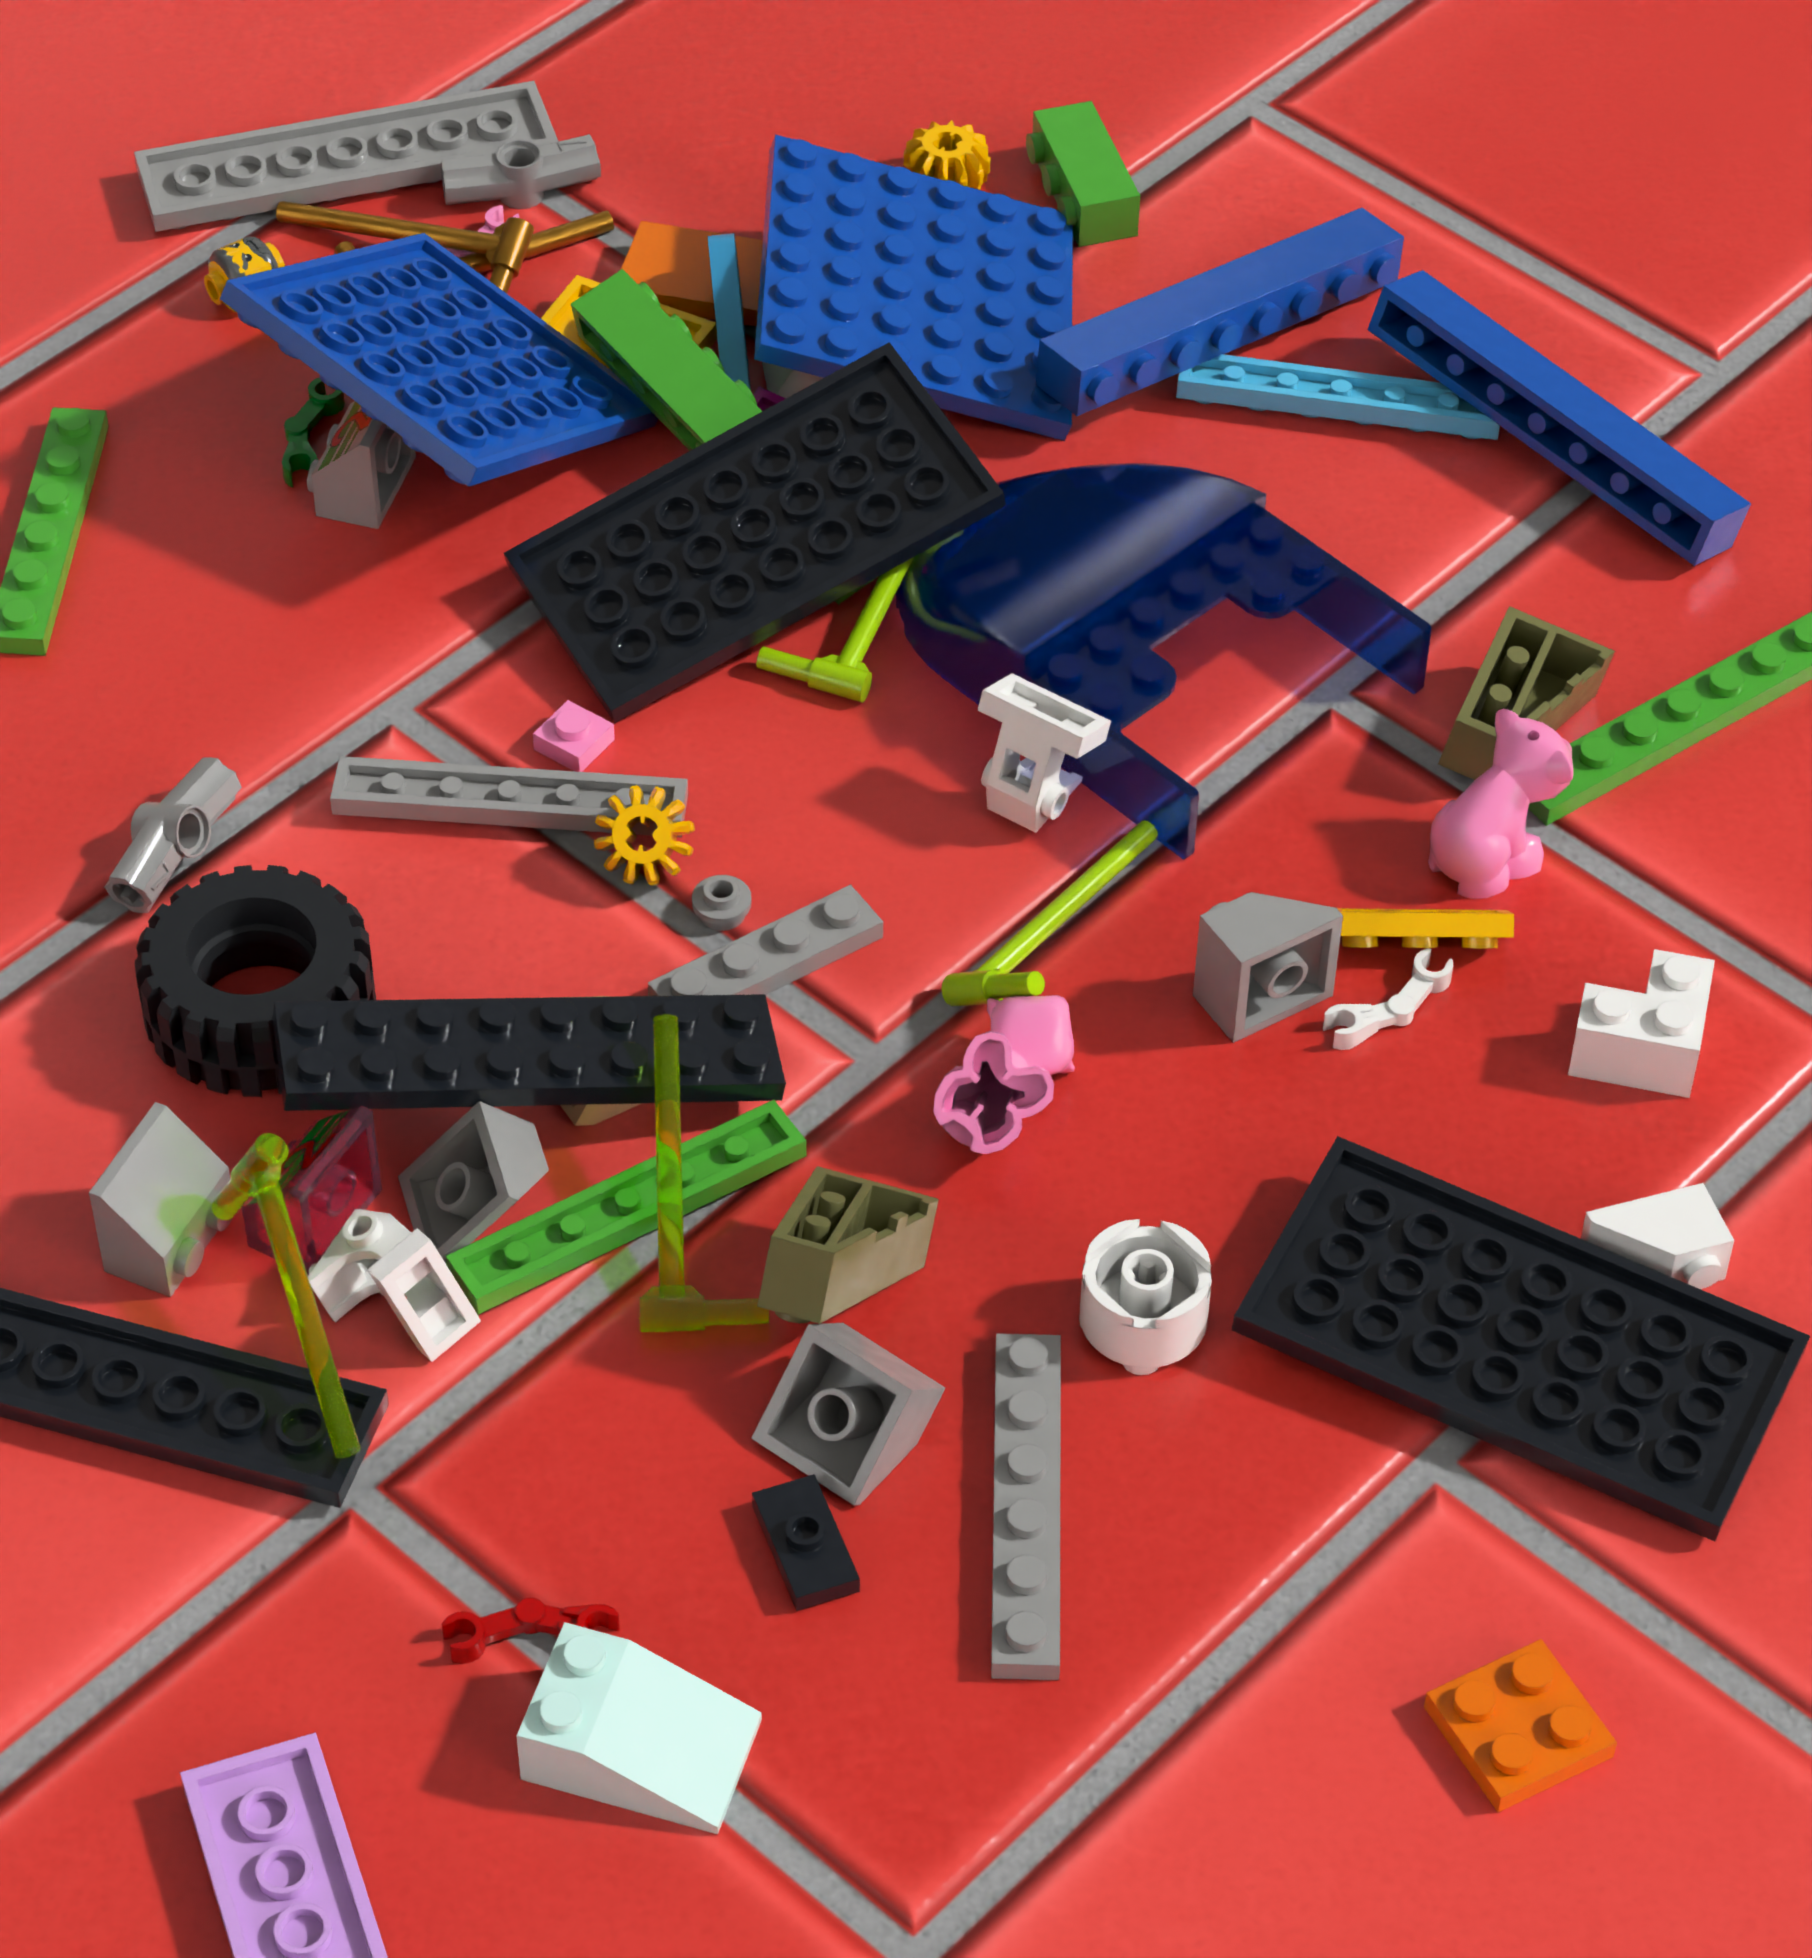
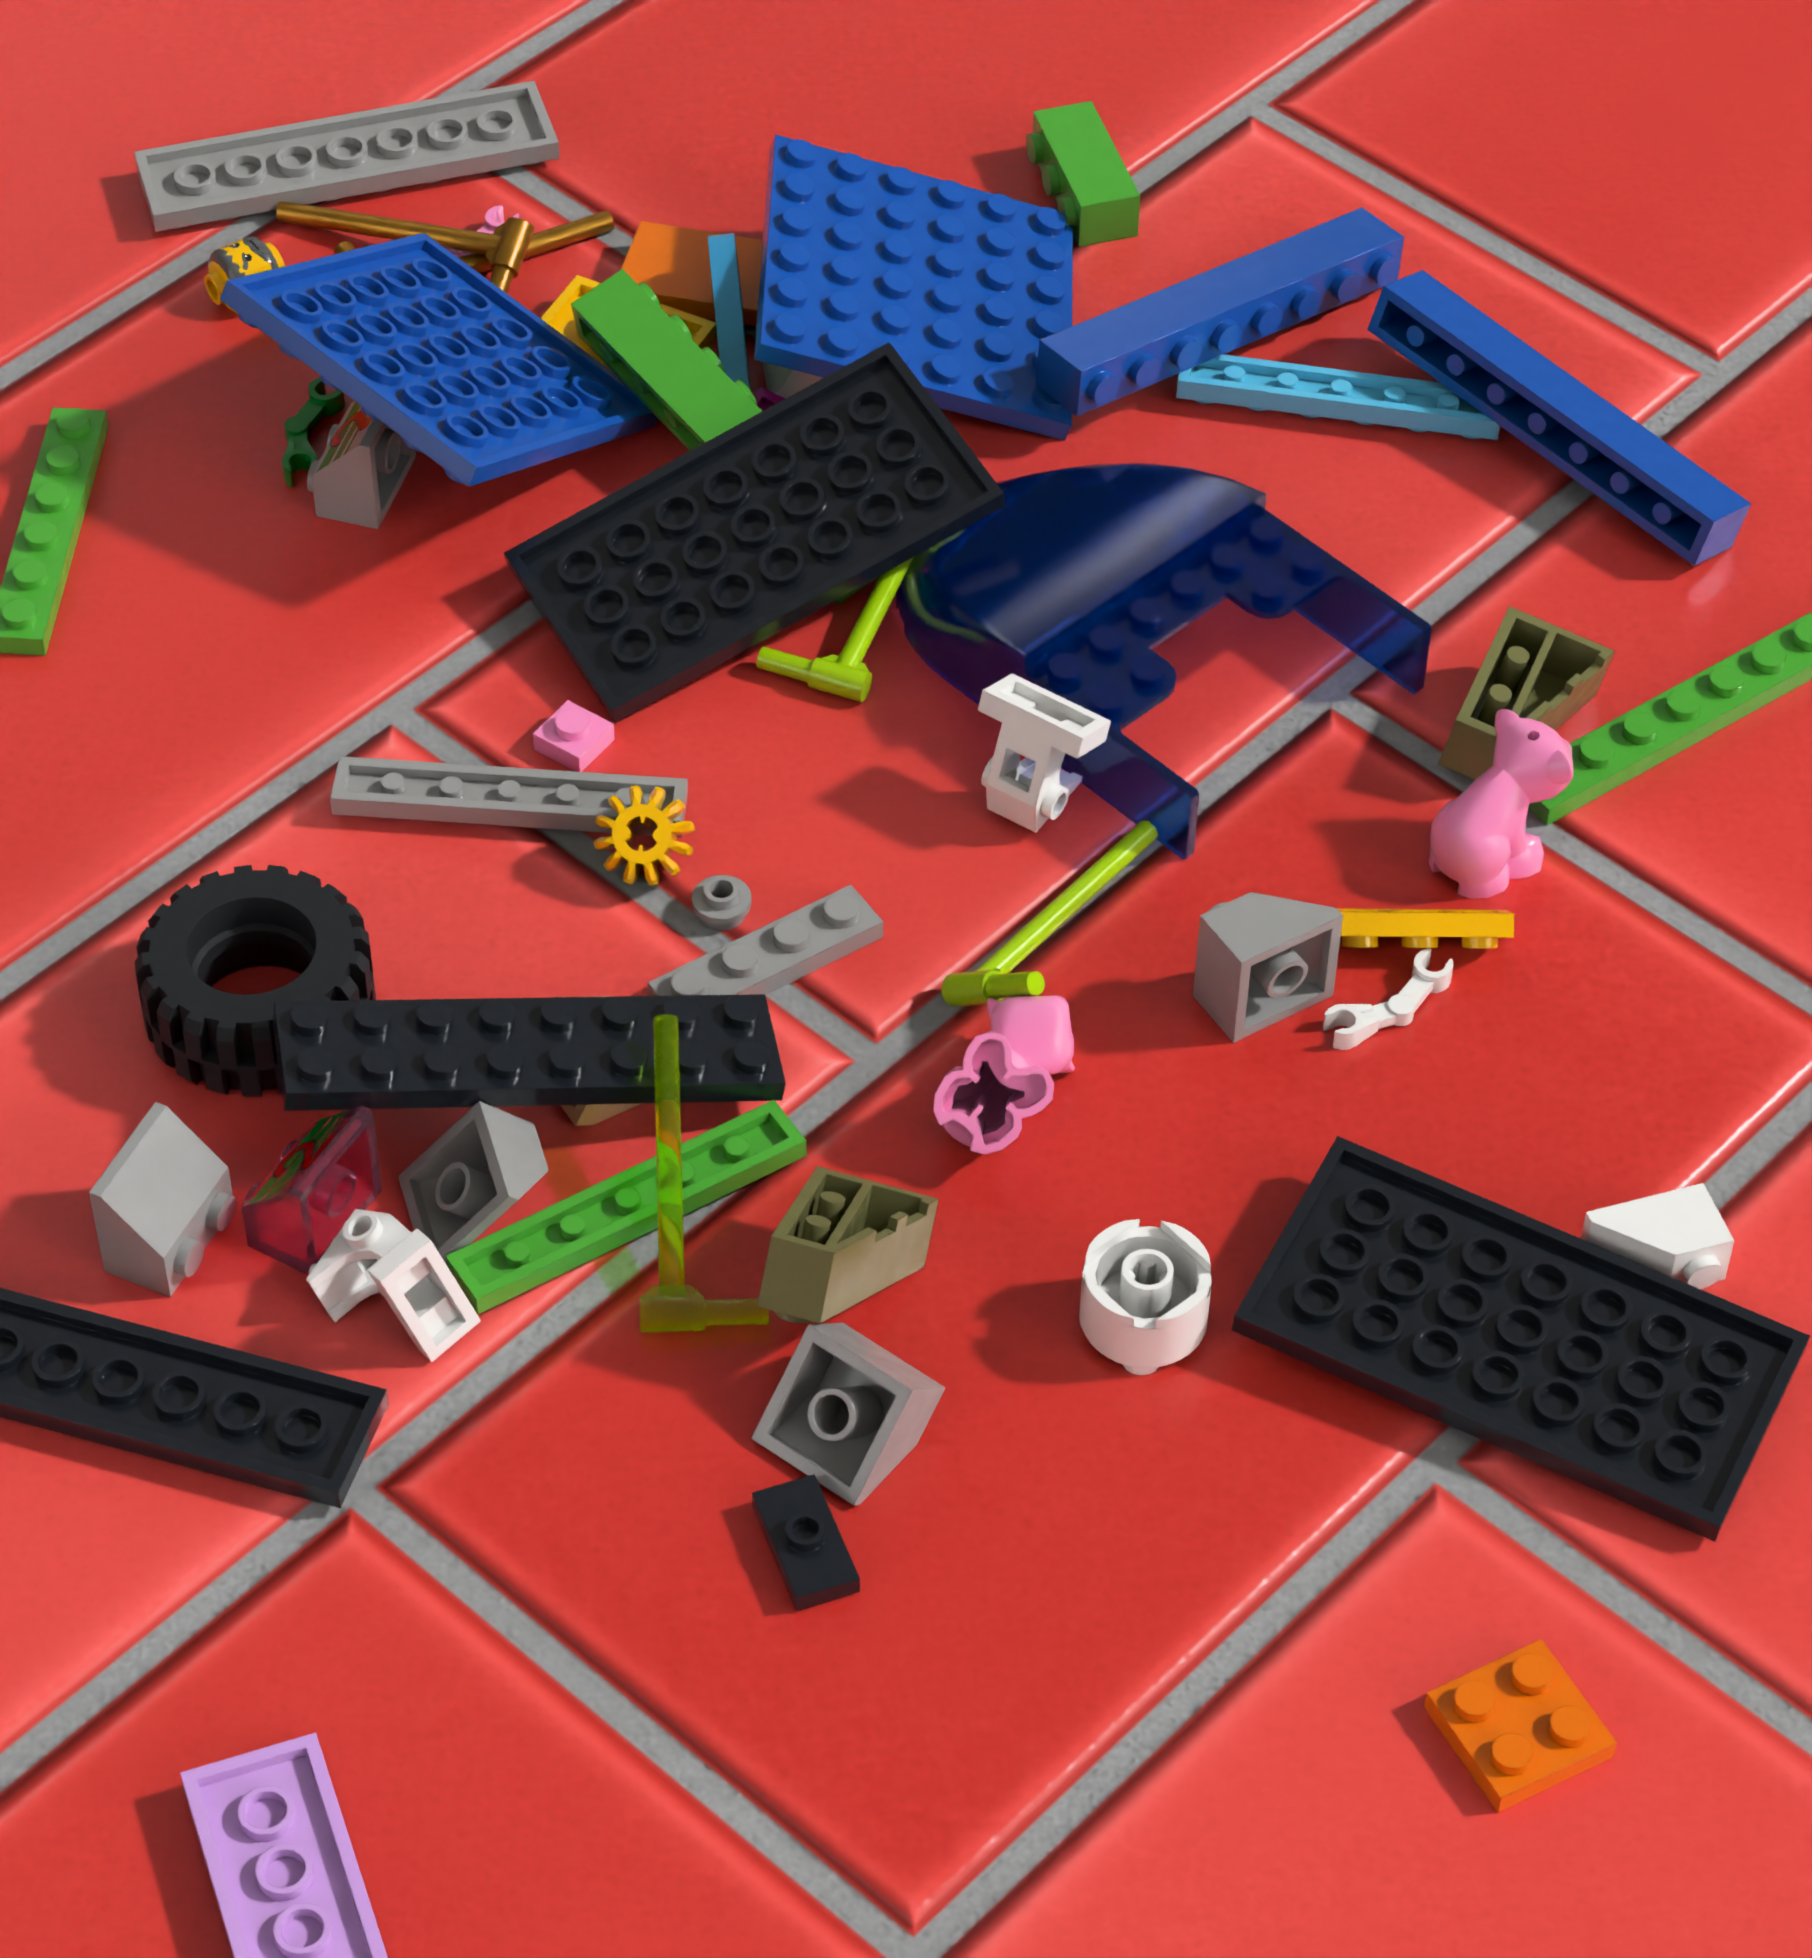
(169, 831): light grey piece -> none
(259, 1176): clear neon green bar -> none
(520, 172): light grey piece -> none
(527, 1617): red piece -> none
(634, 1731): light aqua slope -> none
(949, 154): yellow gear -> none
(1026, 1508): light grey plate -> none
(1648, 1036): white brick -> none

